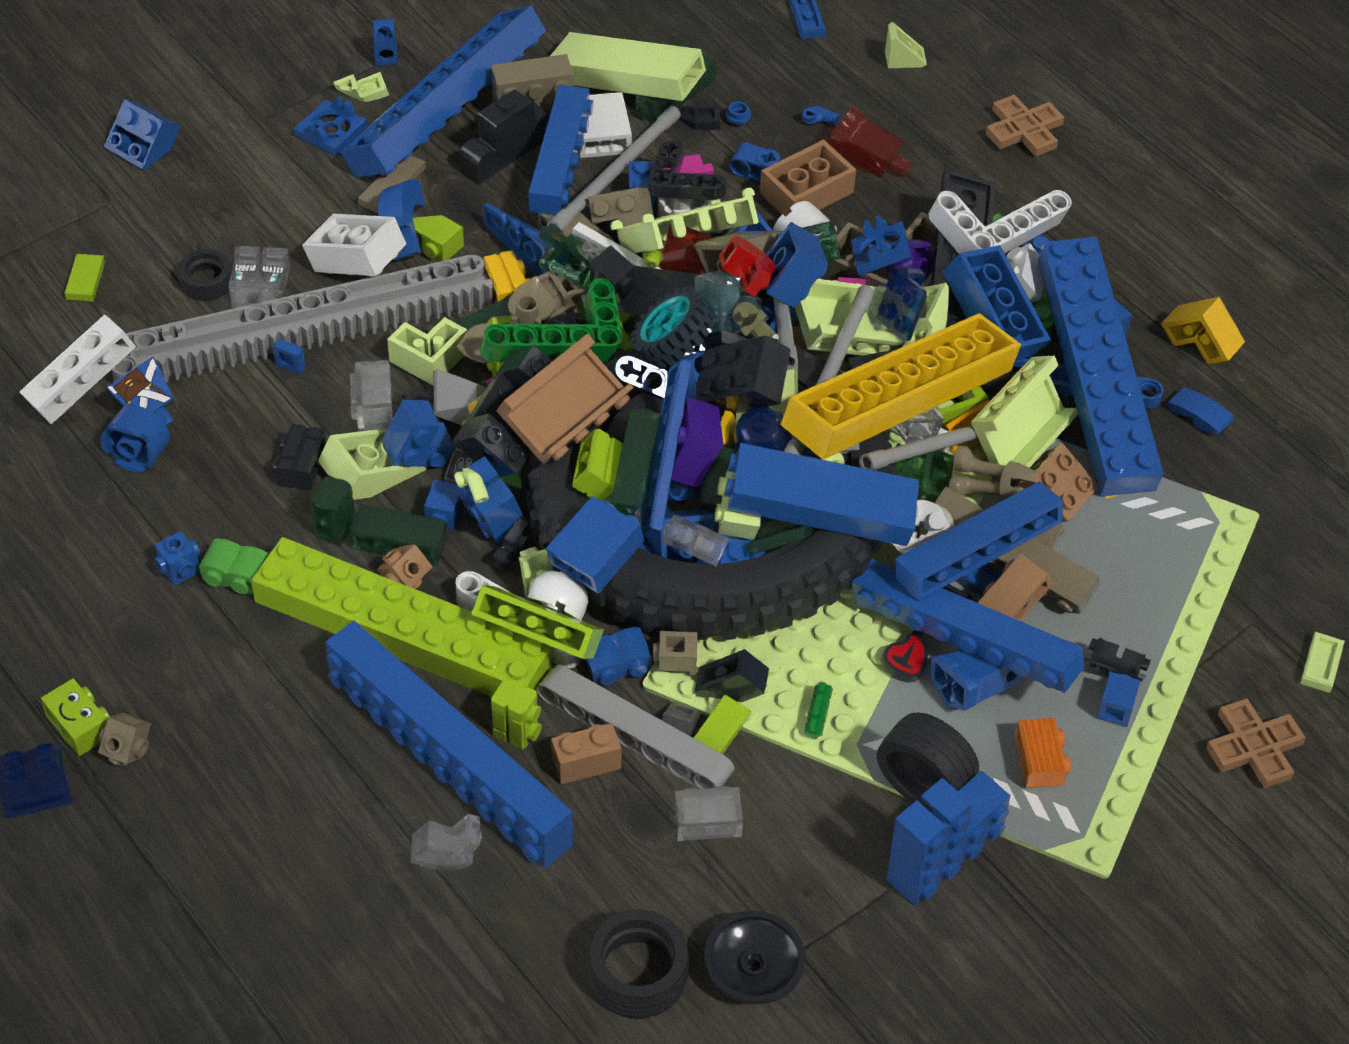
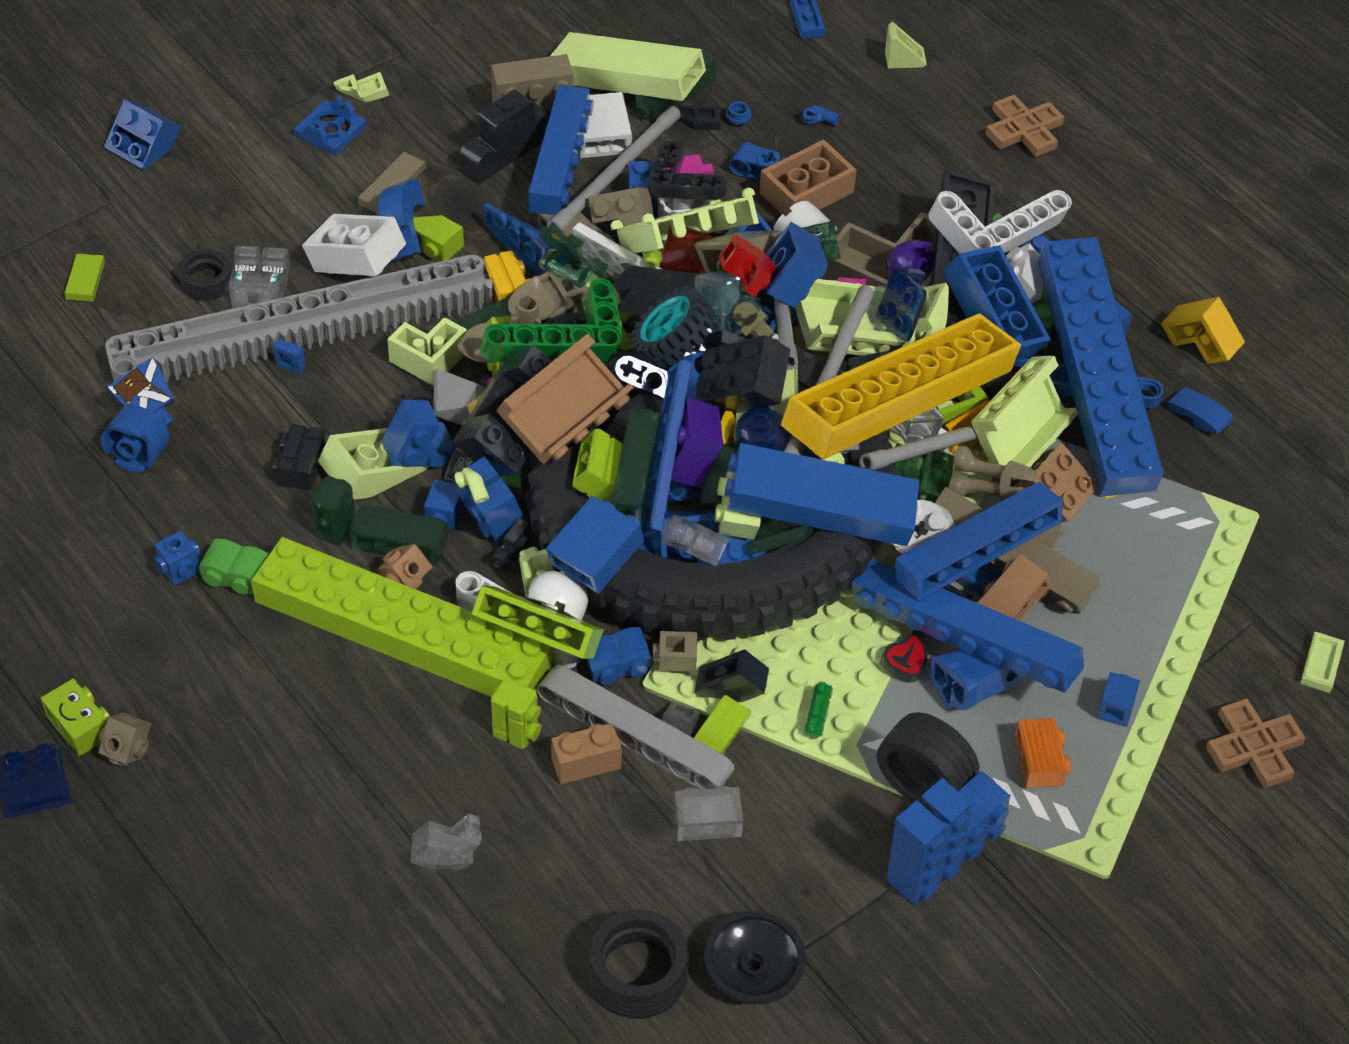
(77, 369): white brick -> none
(371, 395): clear brick -> none
(384, 40): blue leg -> none
(442, 93): blue brick -> none
(450, 745): blue brick -> none
(614, 268): black slope -> none
(868, 145): clear red piece -> none
(883, 252): blue piece -> none
(1105, 658): black hinge -> none

